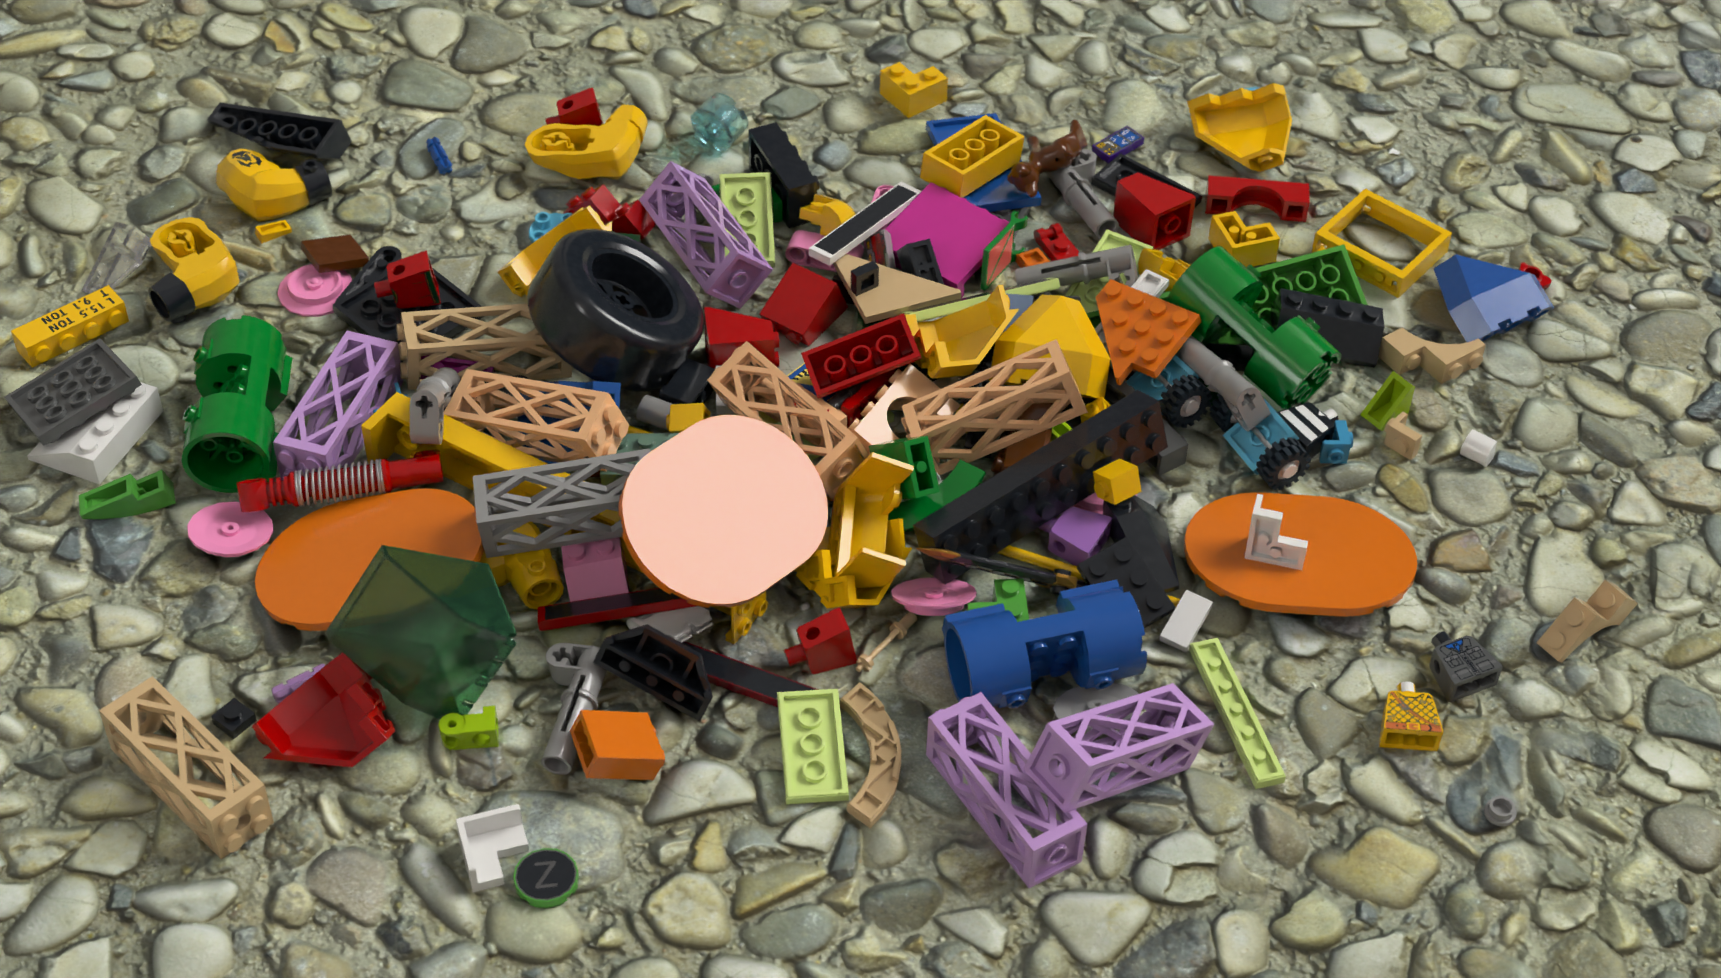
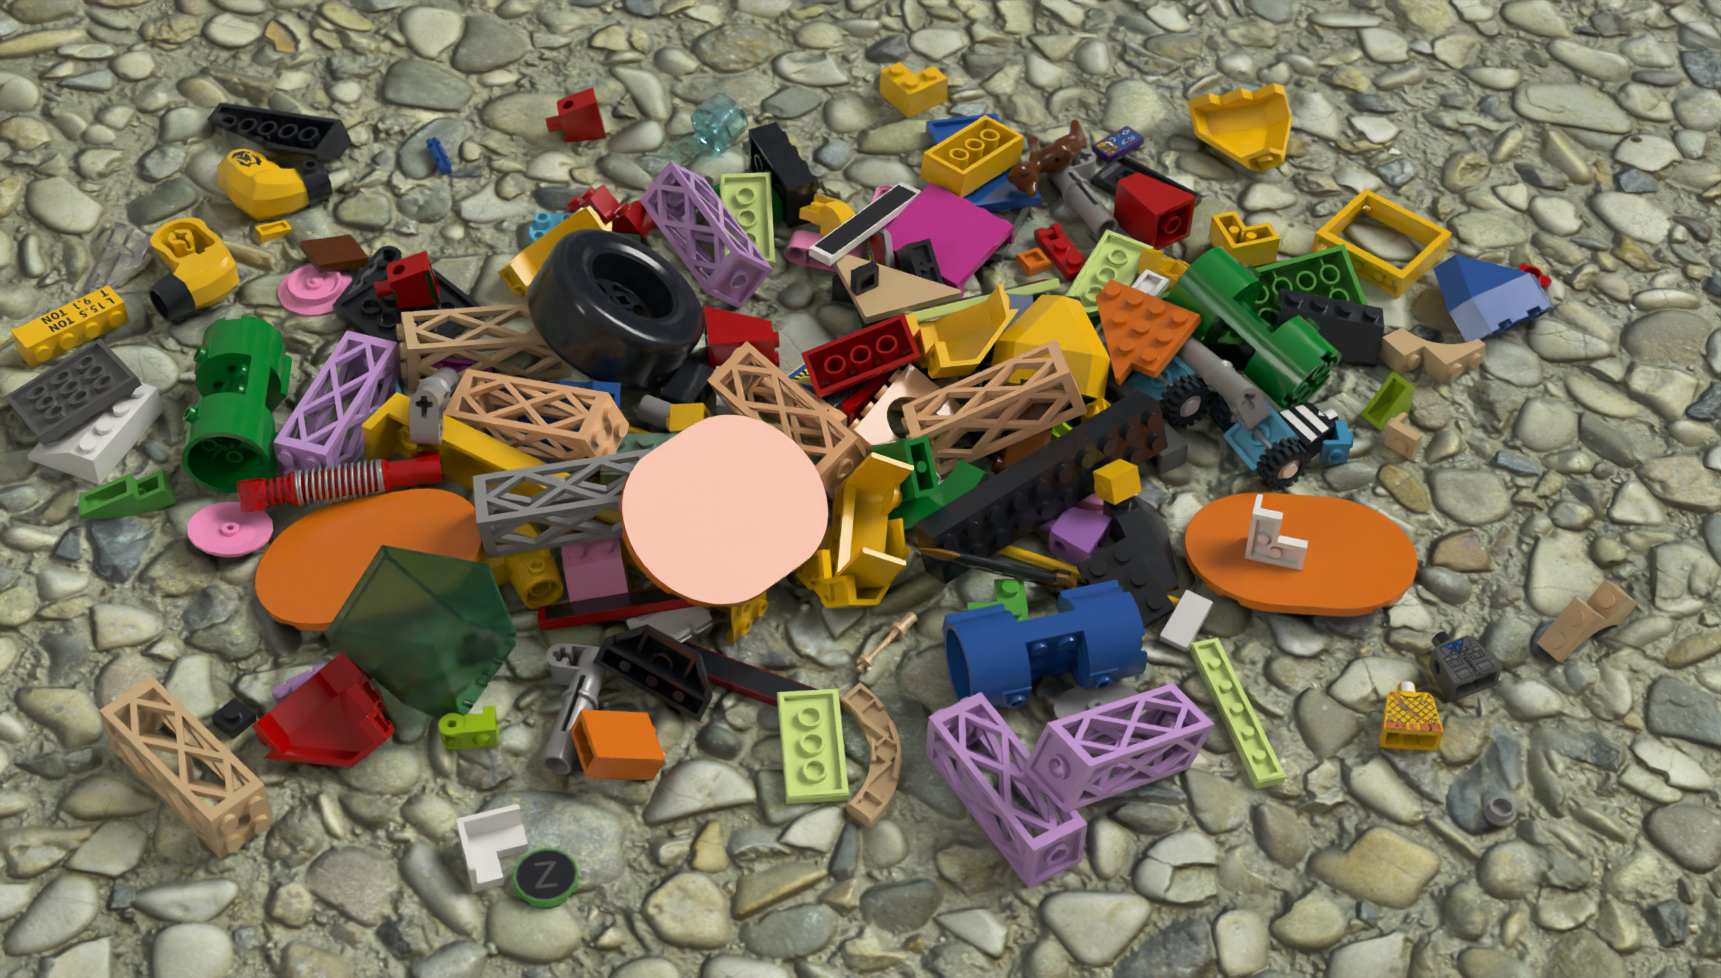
(590, 149): yellow piece -> none
(803, 305): red slope -> none
(823, 644): red torso -> none
(932, 596): bright pink piece -> none
(1001, 251): flag -> none
(1084, 267): light grey piece -> none
(1284, 198): red arch -> none
(1478, 448): white brick -> none

